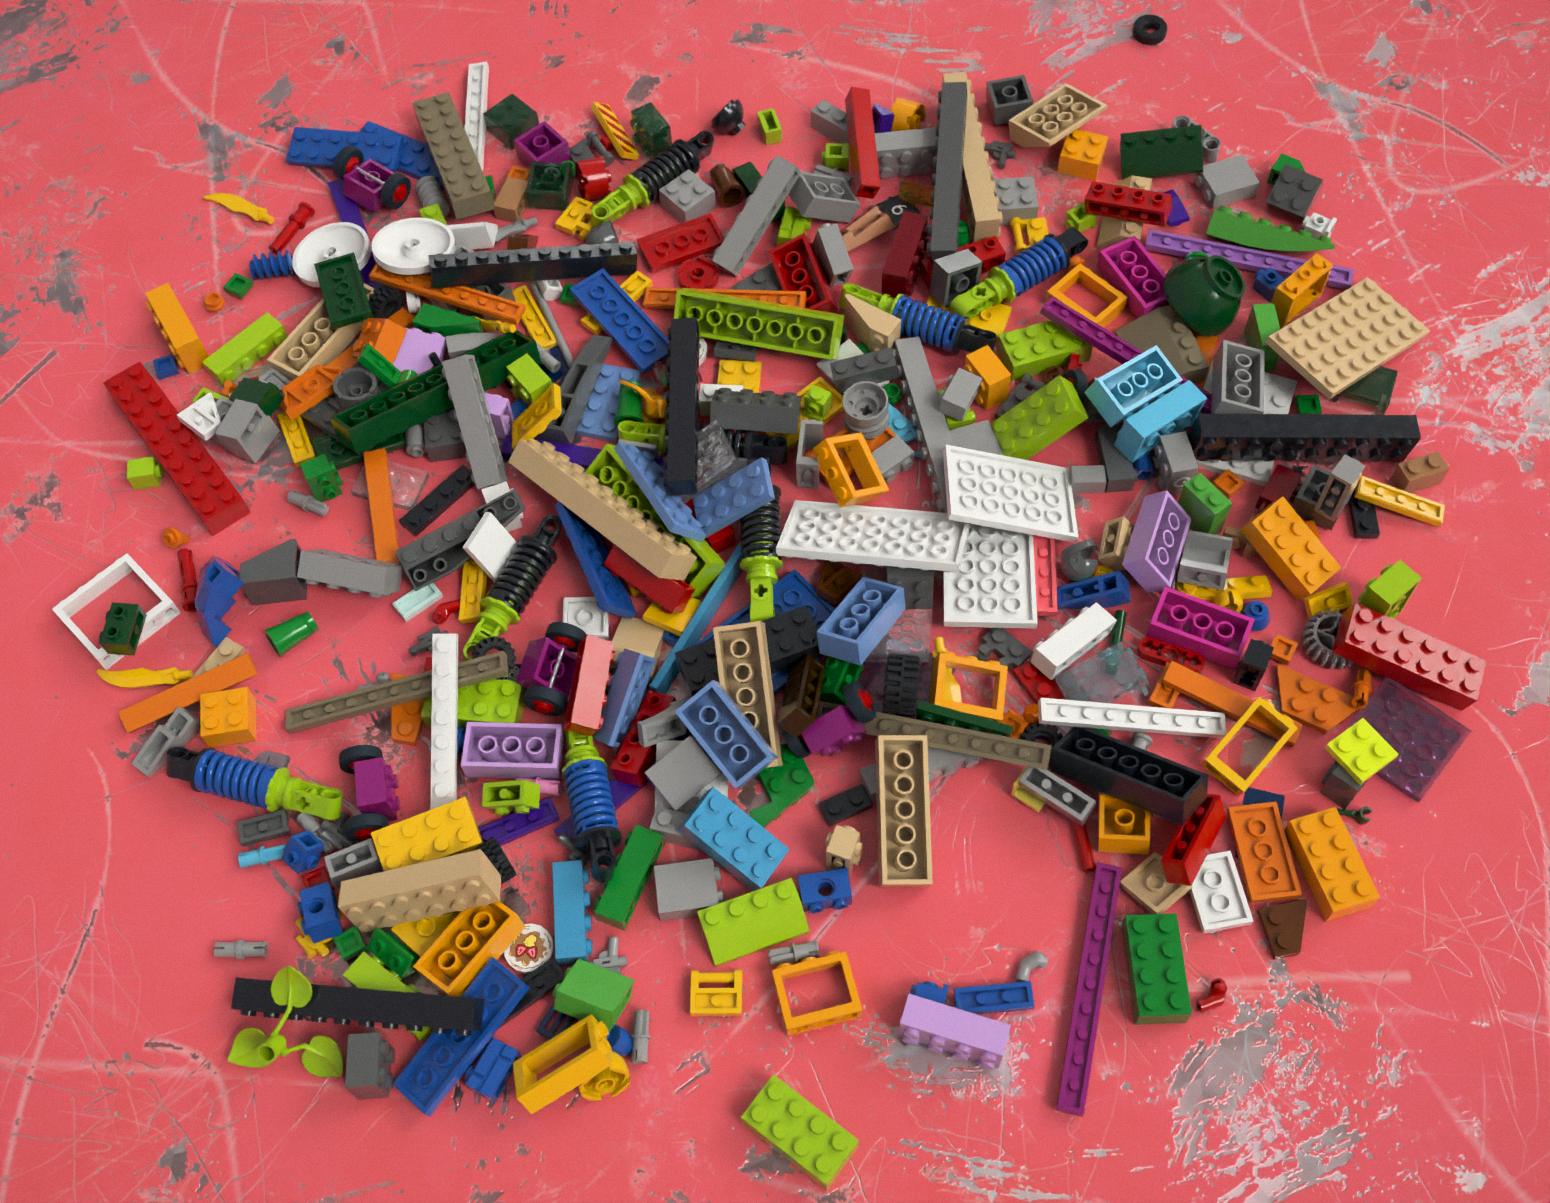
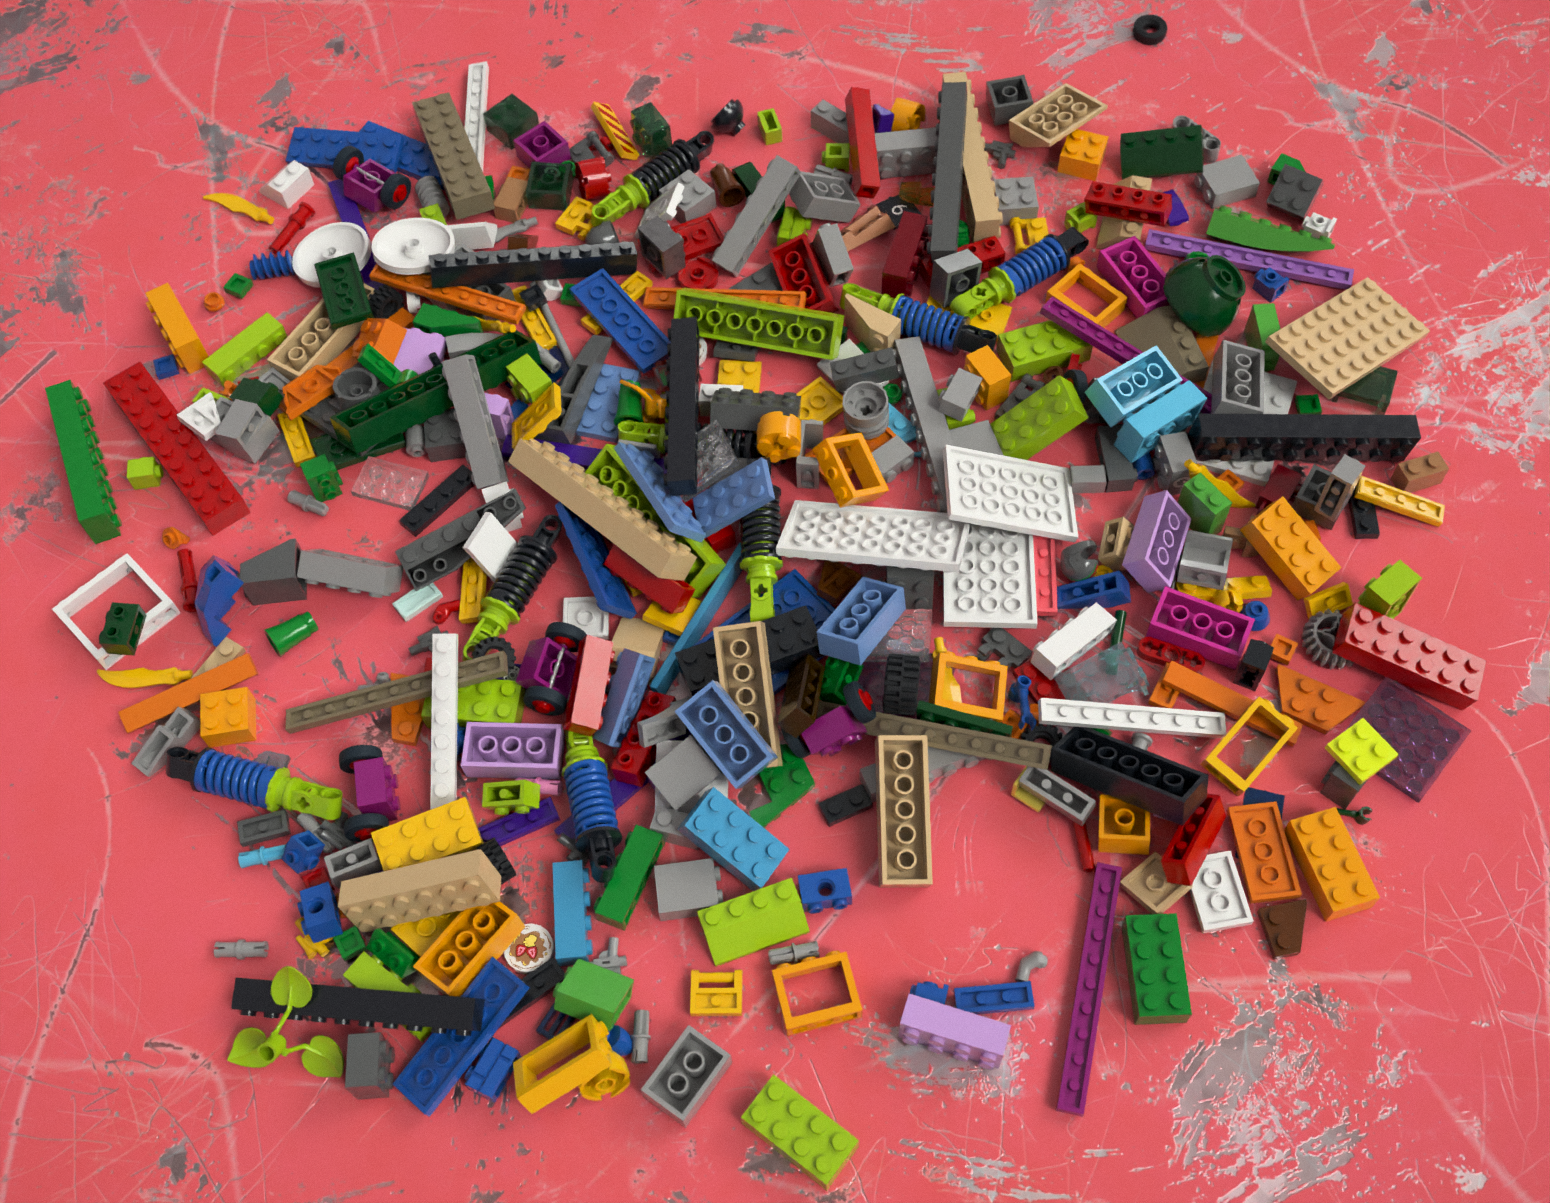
(83, 462): none -> green brick
(288, 184): none -> white slope
(381, 505): orange tile -> none
(533, 297): none -> black plate
(662, 247): none -> flat silver brick
(663, 206): none -> white plate
(686, 1076): none -> light grey brick
(779, 436): none -> light orange brick
(817, 403): lime brick -> none
(843, 848): tan brick -> none
(1019, 693): none -> blue brick
(1215, 997): red arm -> none
(1223, 486): none -> yellow sword
(1301, 289): light orange window -> none
(1362, 688): orange axle -> none

